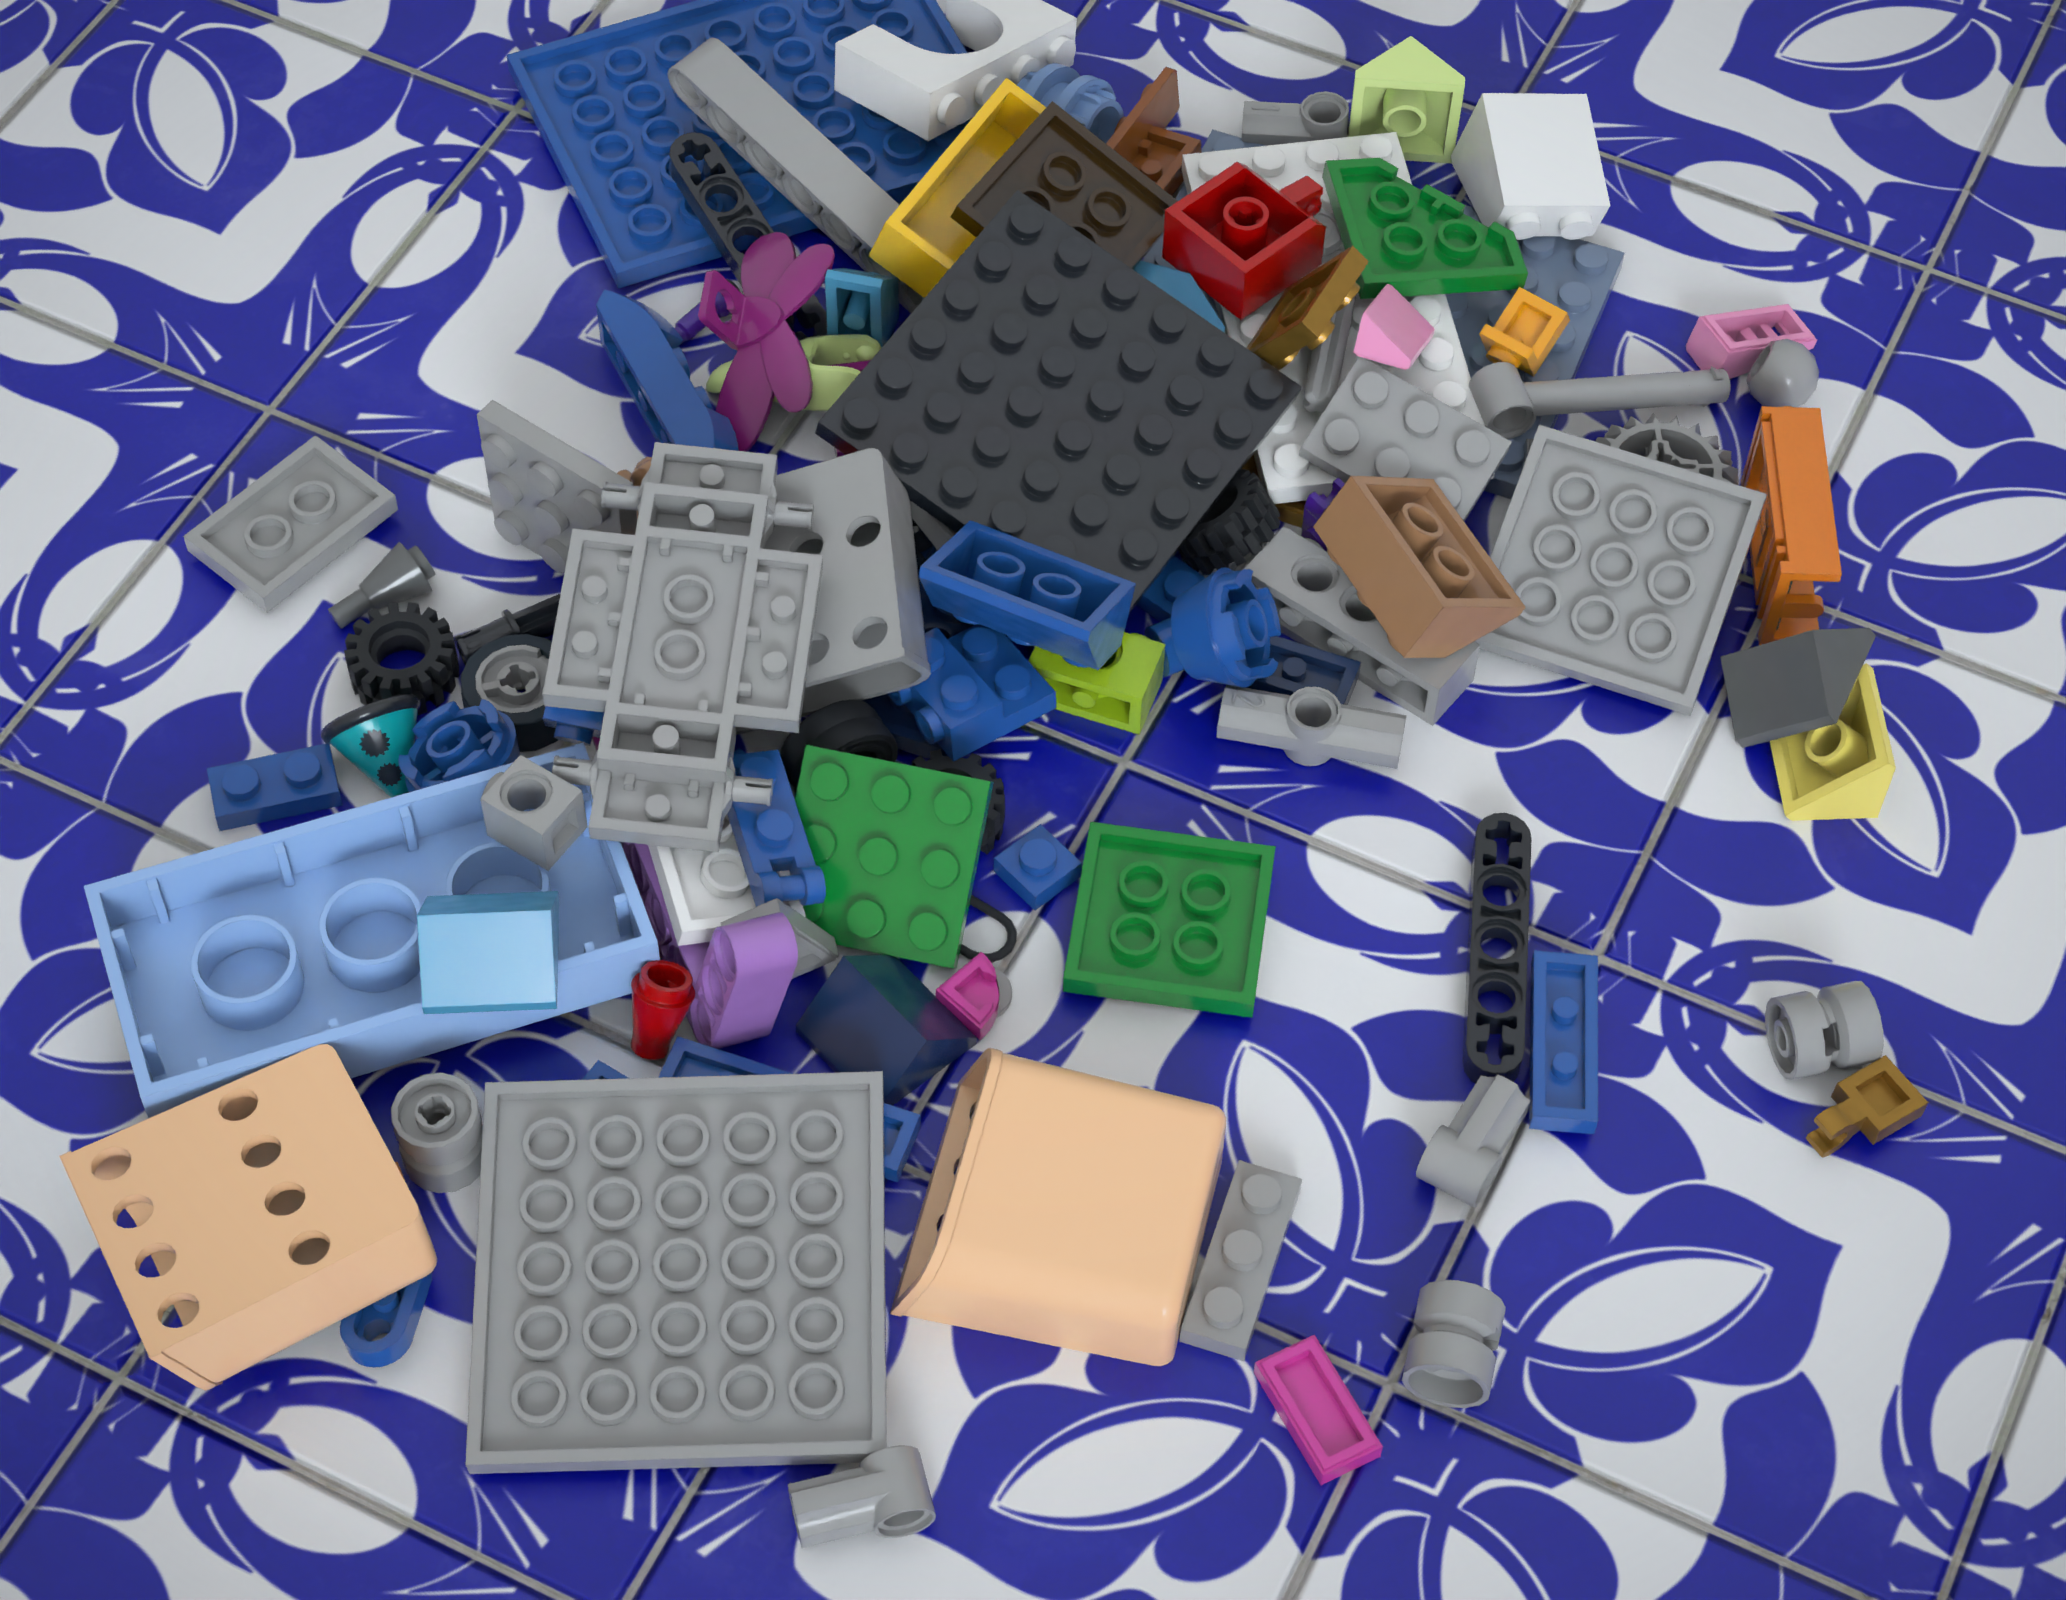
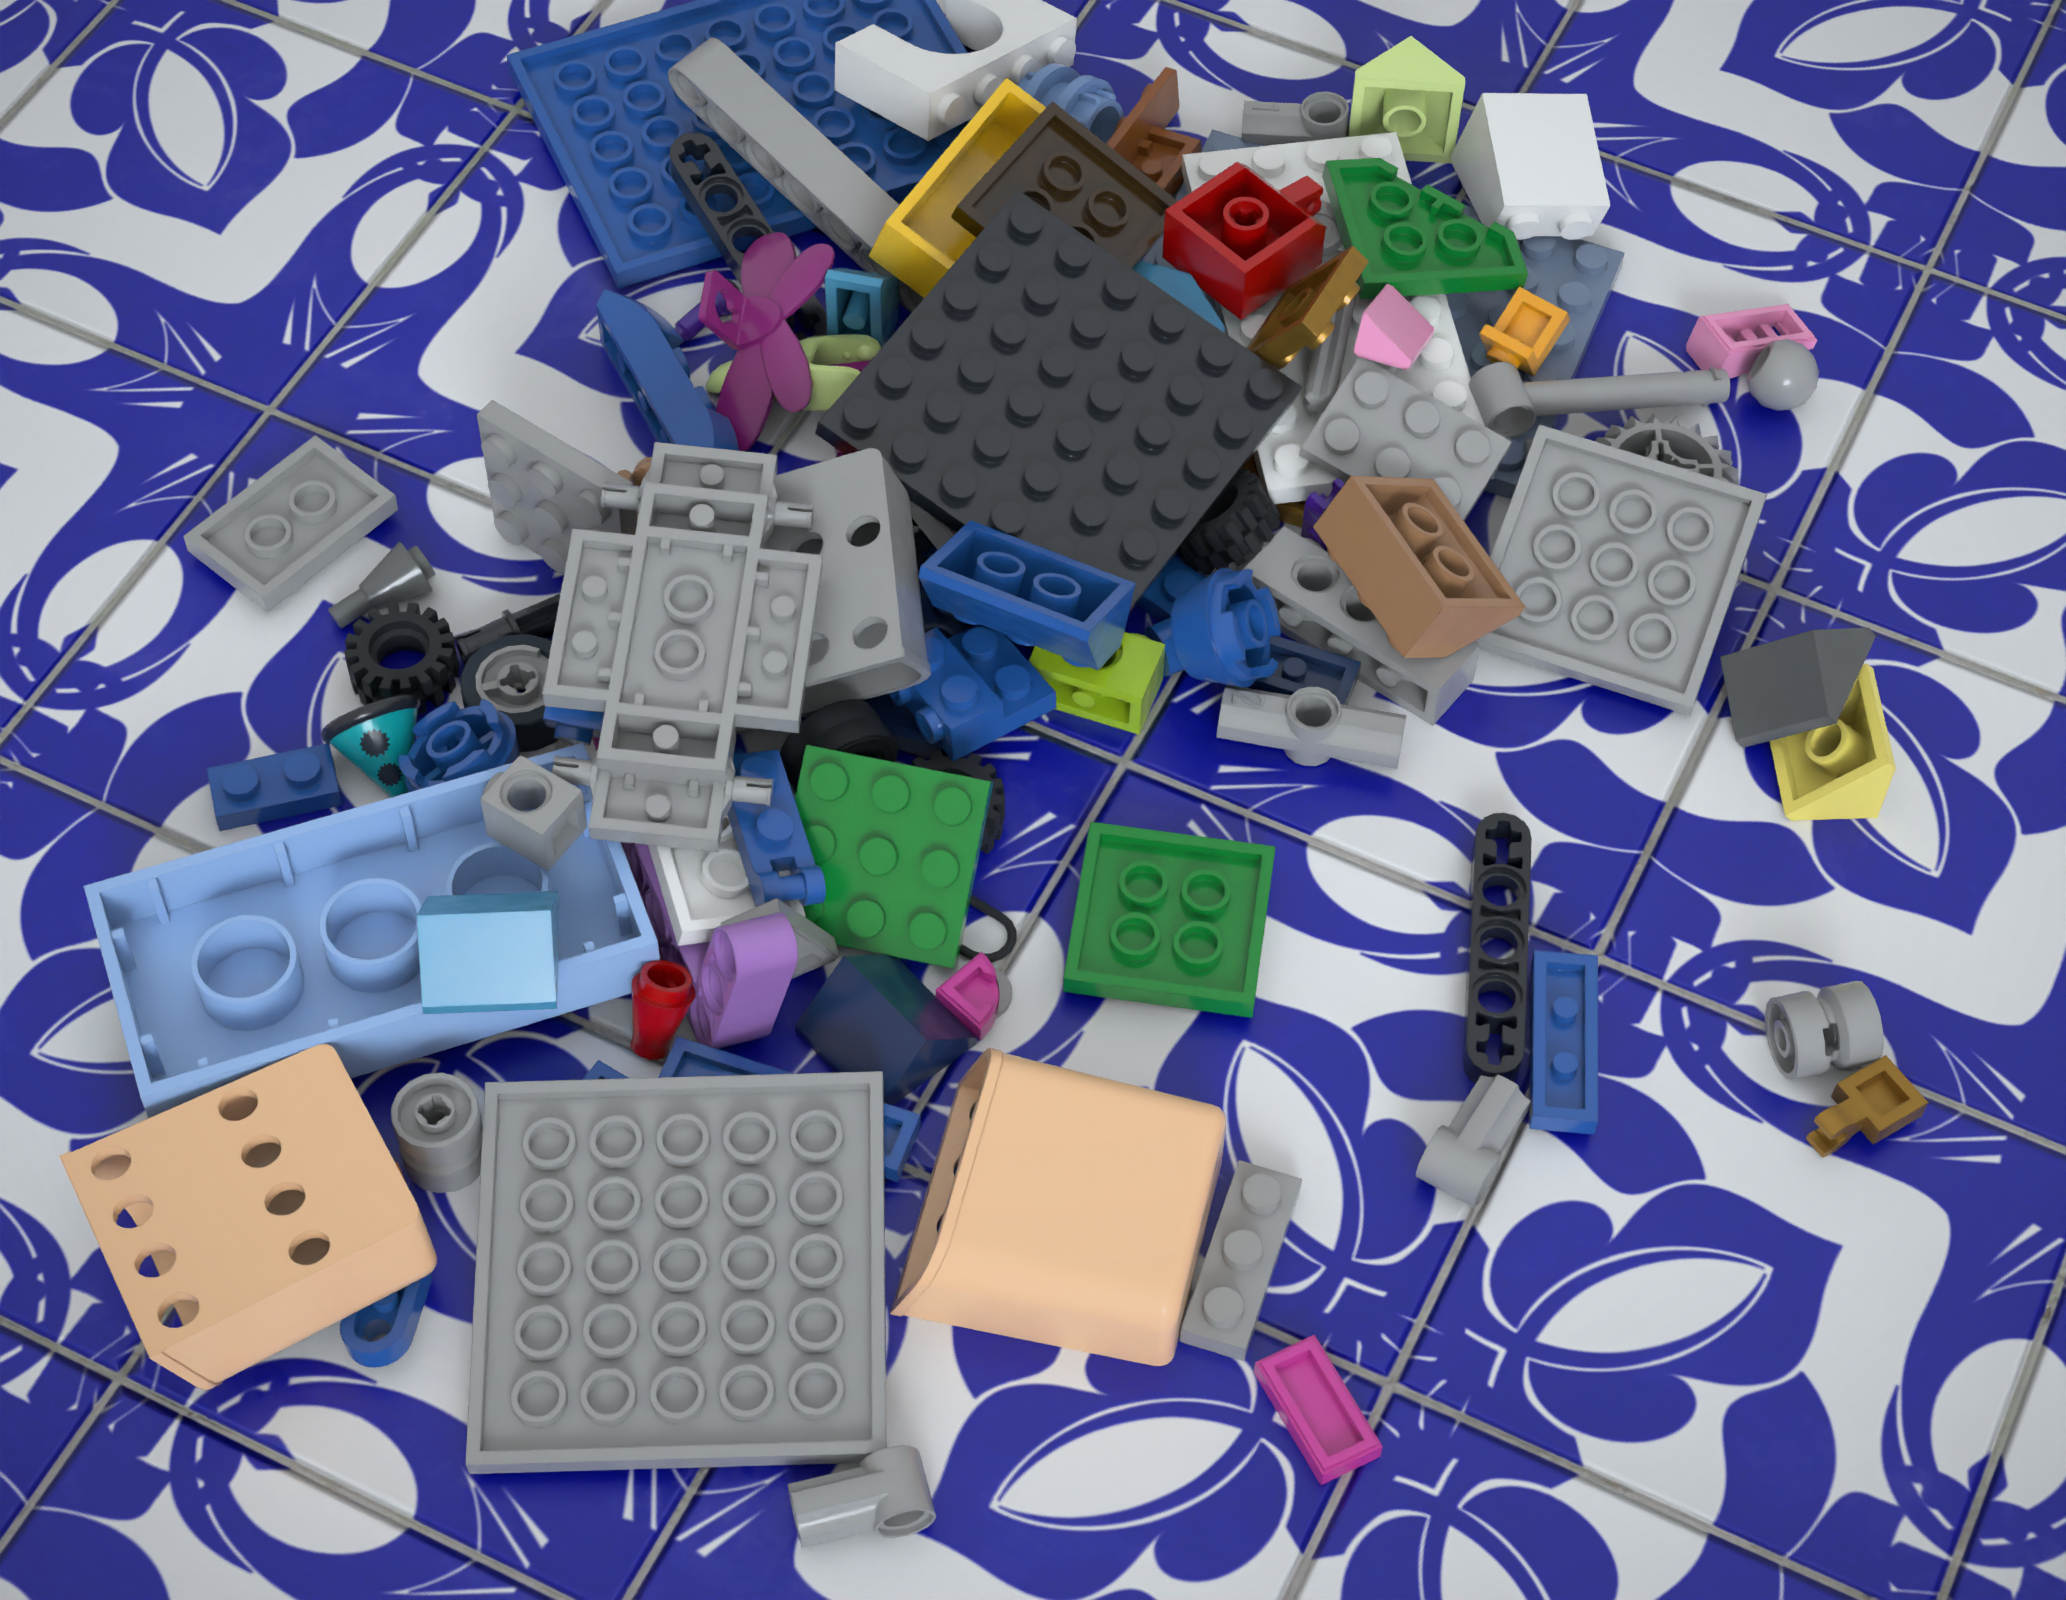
(1037, 867): blue plate -> none
(1454, 1344): light grey wheel -> none
(1797, 524): orange door -> none

